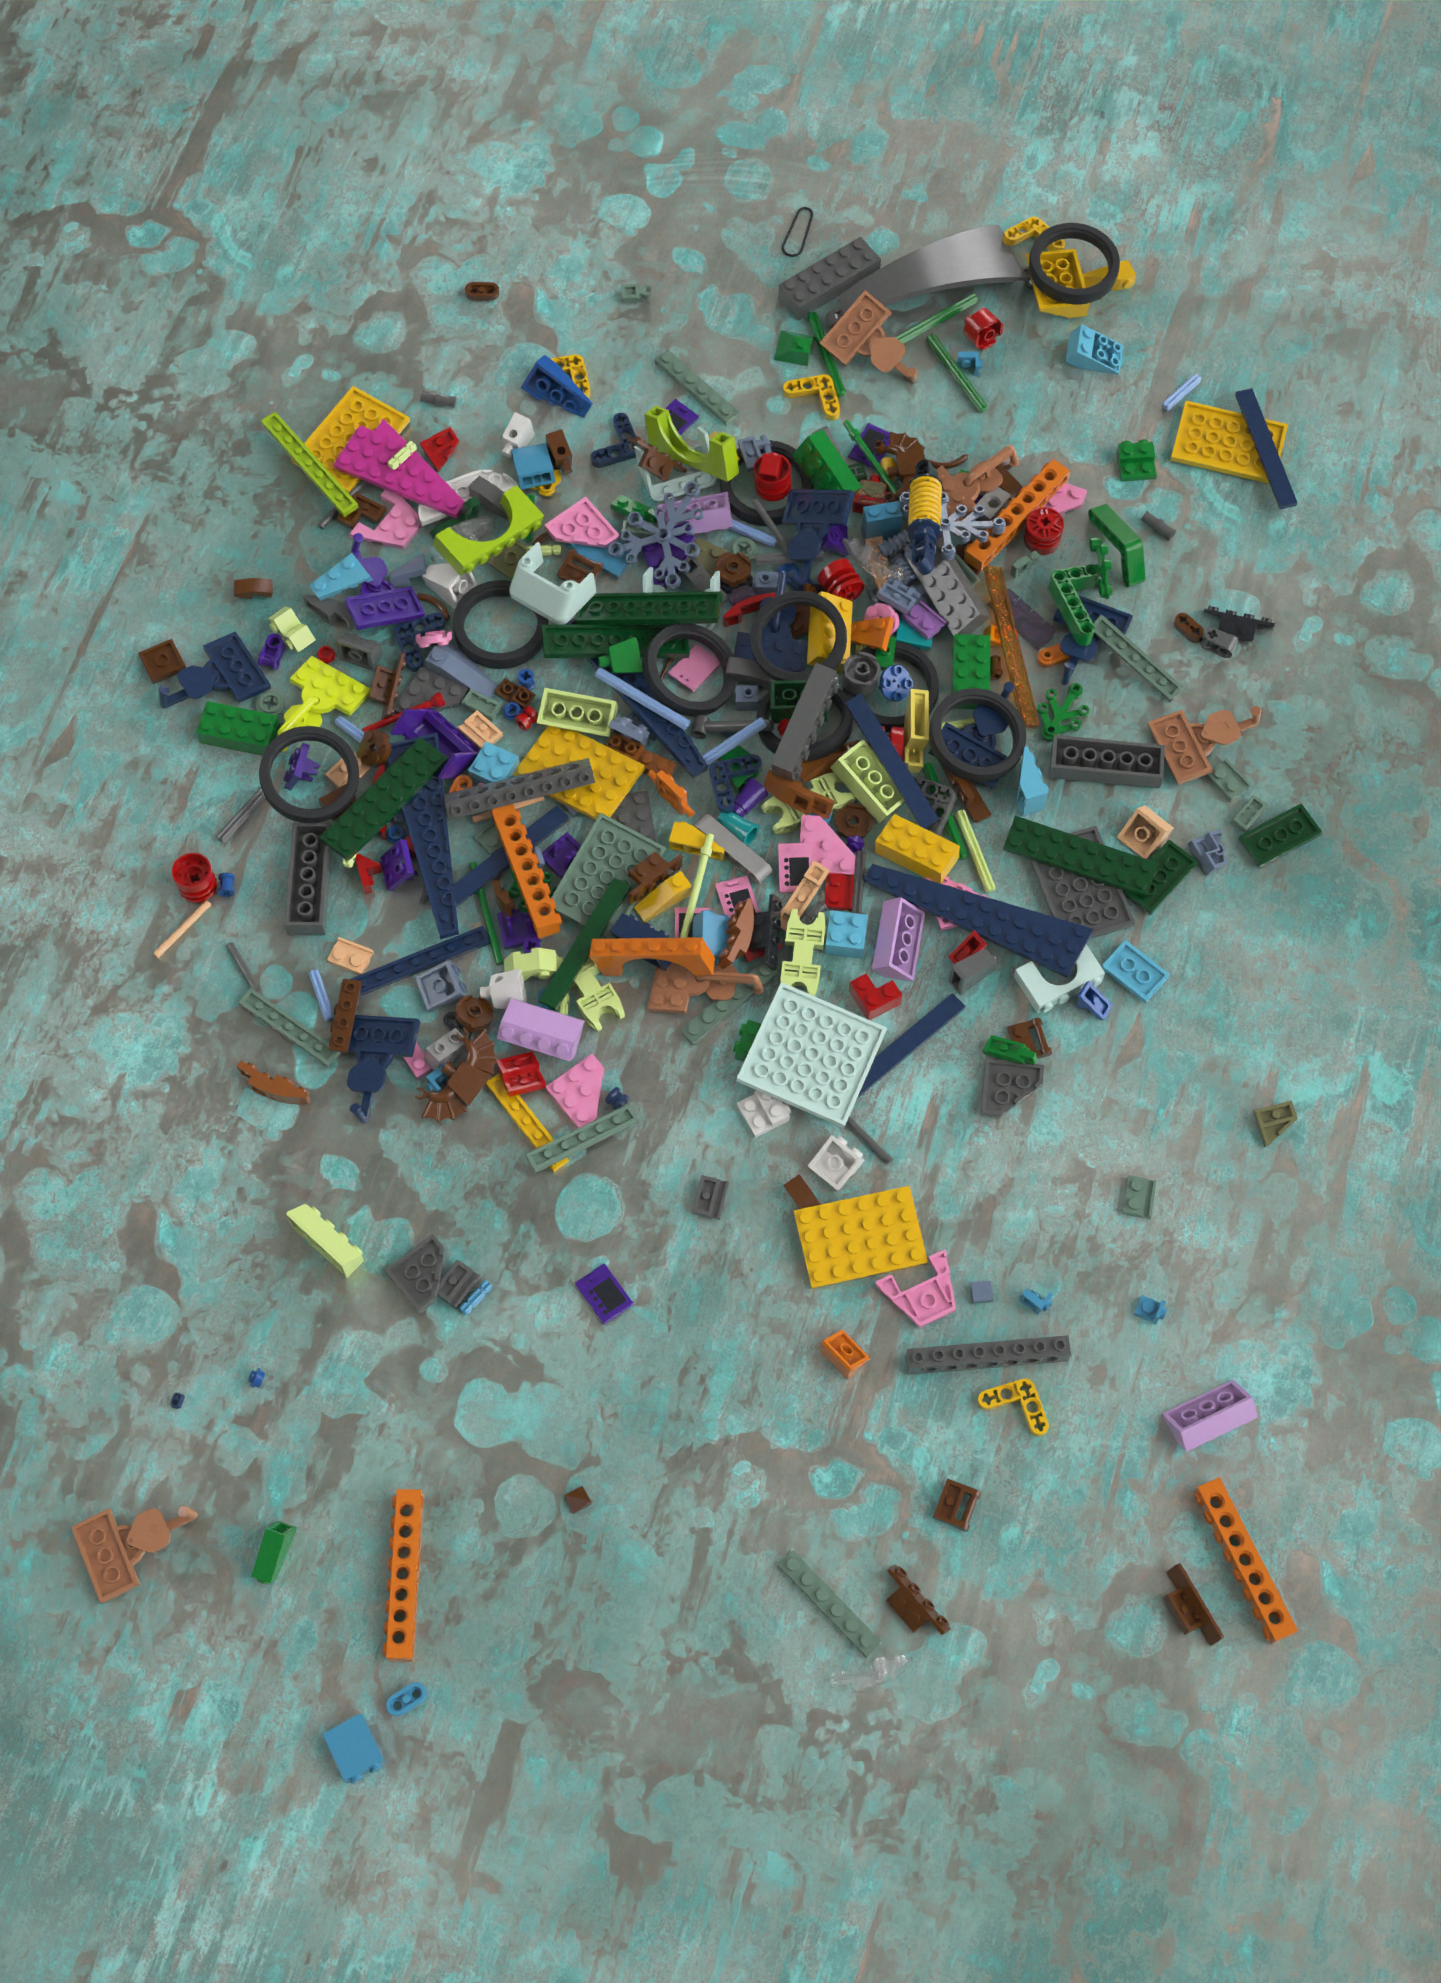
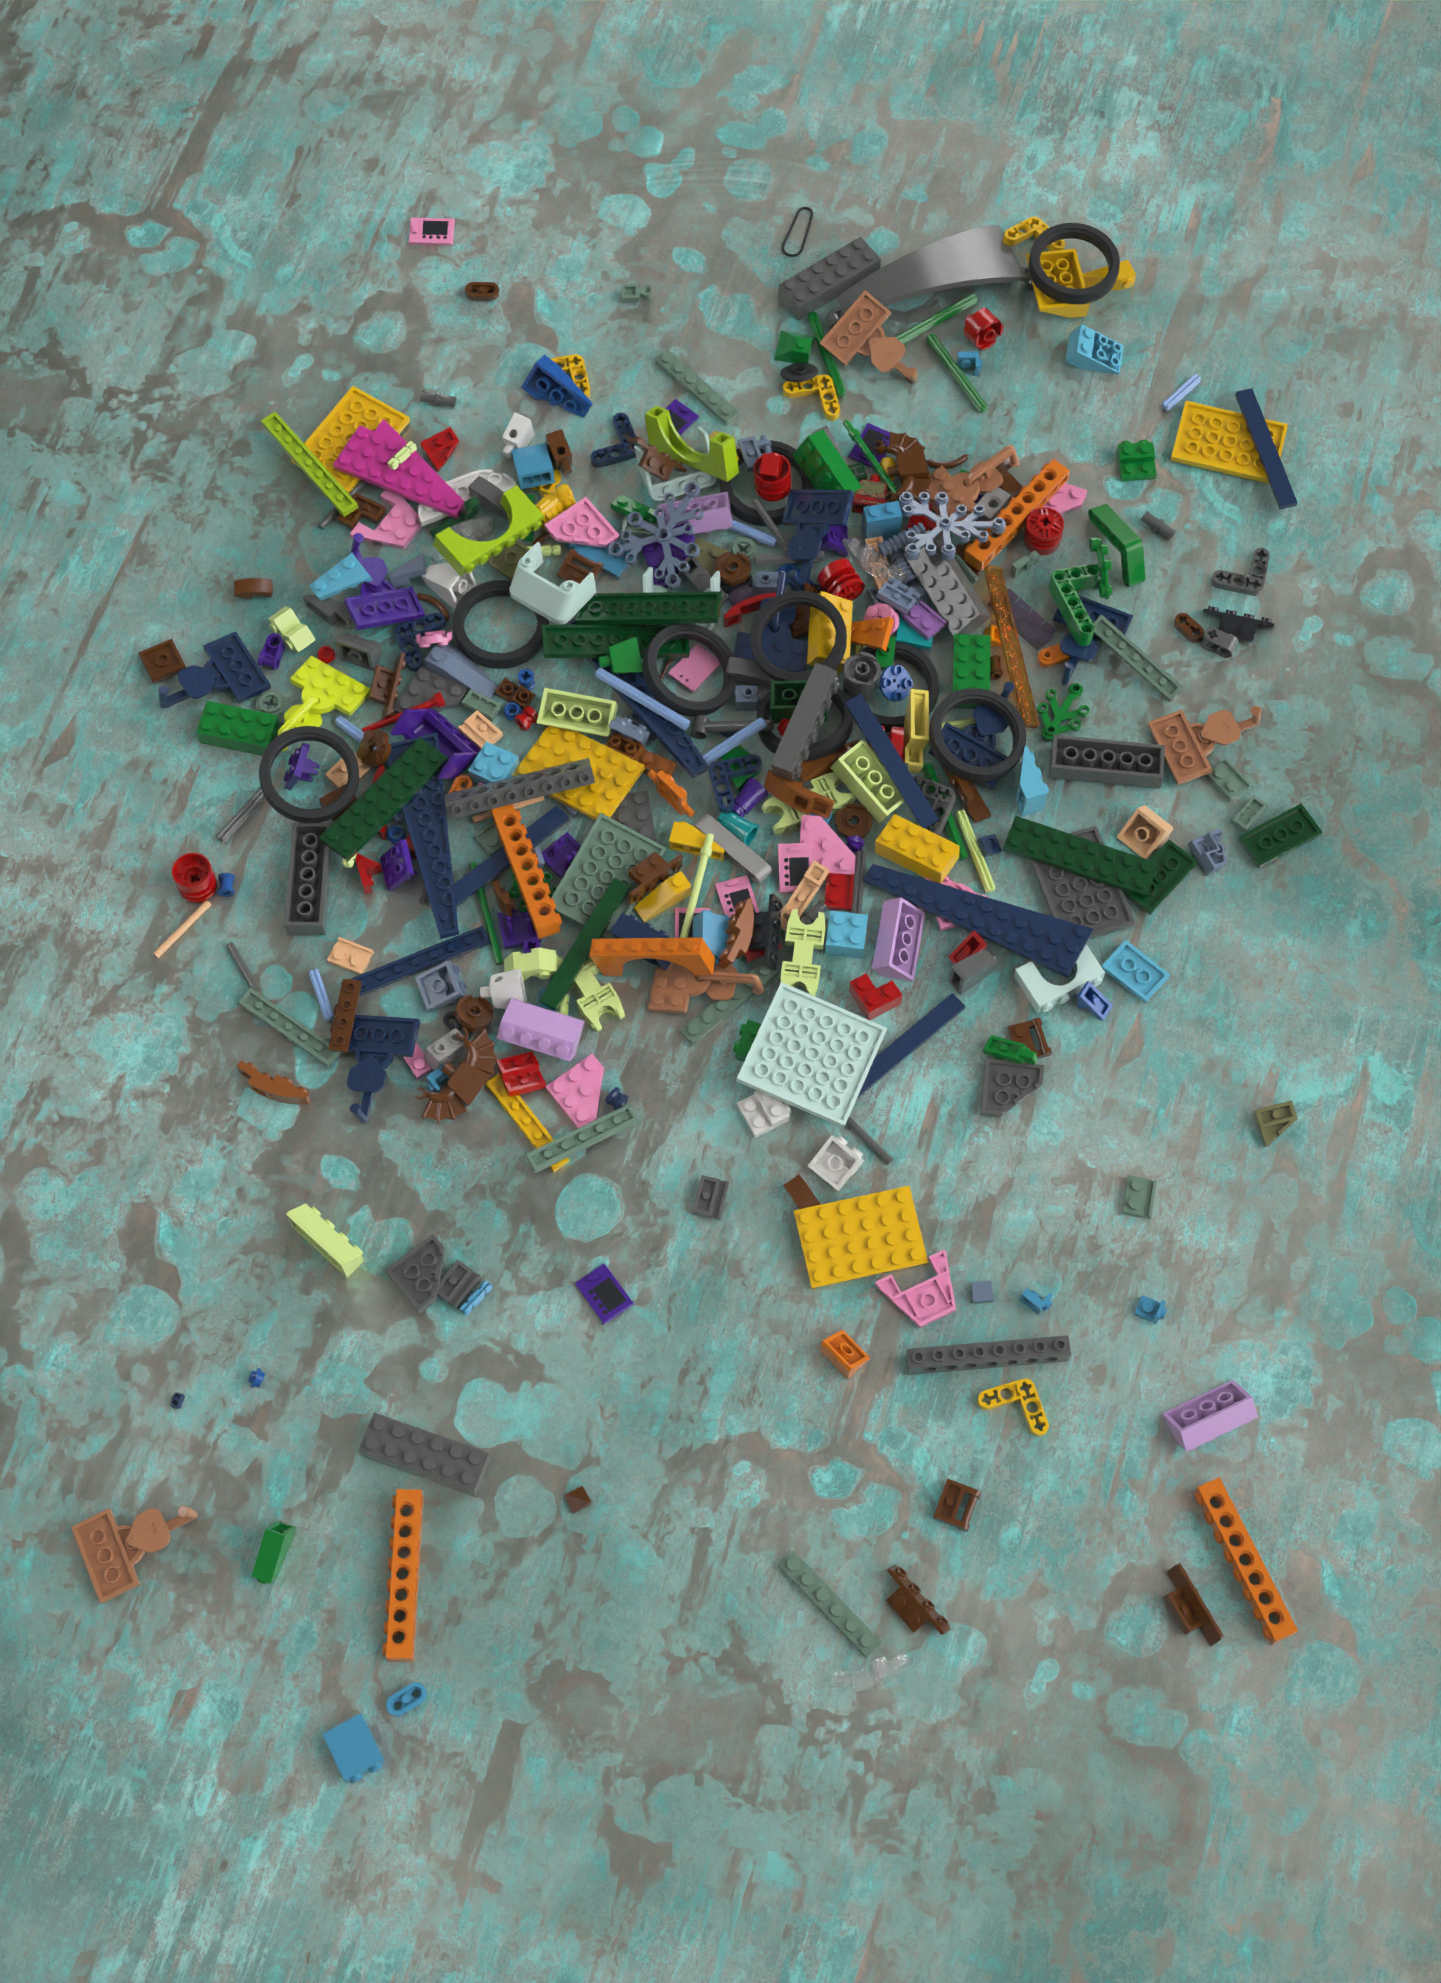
(424, 1454): none -> dark grey brick
(431, 231): none -> bright pink container
(555, 502): none -> yellow piece
(799, 372): none -> black wheel
(924, 515): piece -> none
(989, 845): none -> dark blue plate
(1252, 579): none -> dark grey beam

